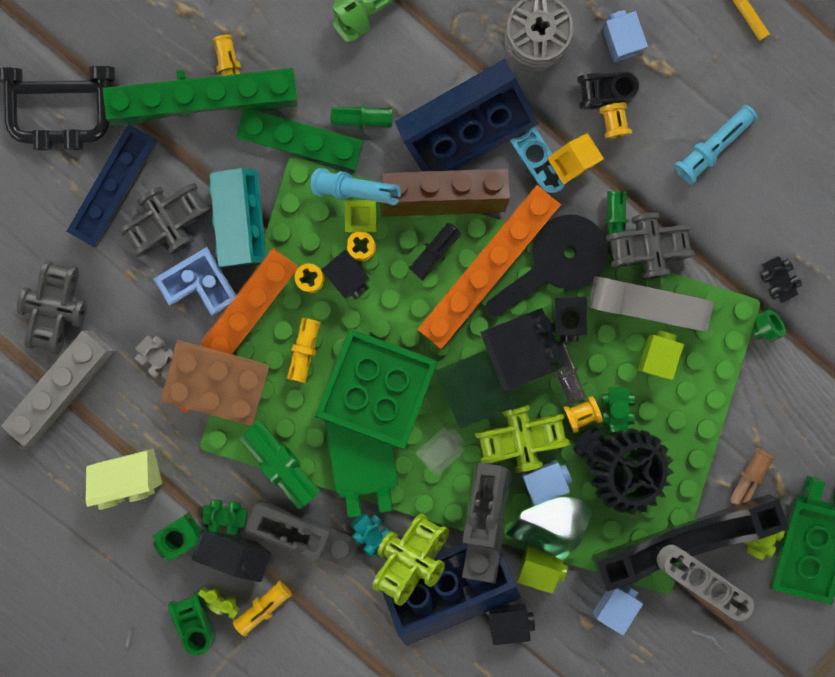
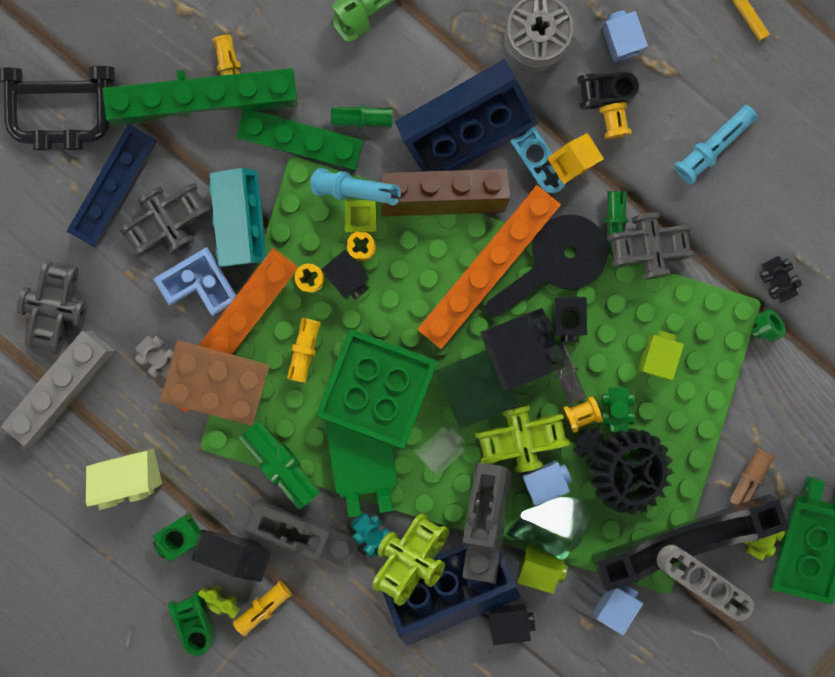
(230, 516): green piece -> none
(435, 250): black axle -> none
(650, 303): light grey beam -> none

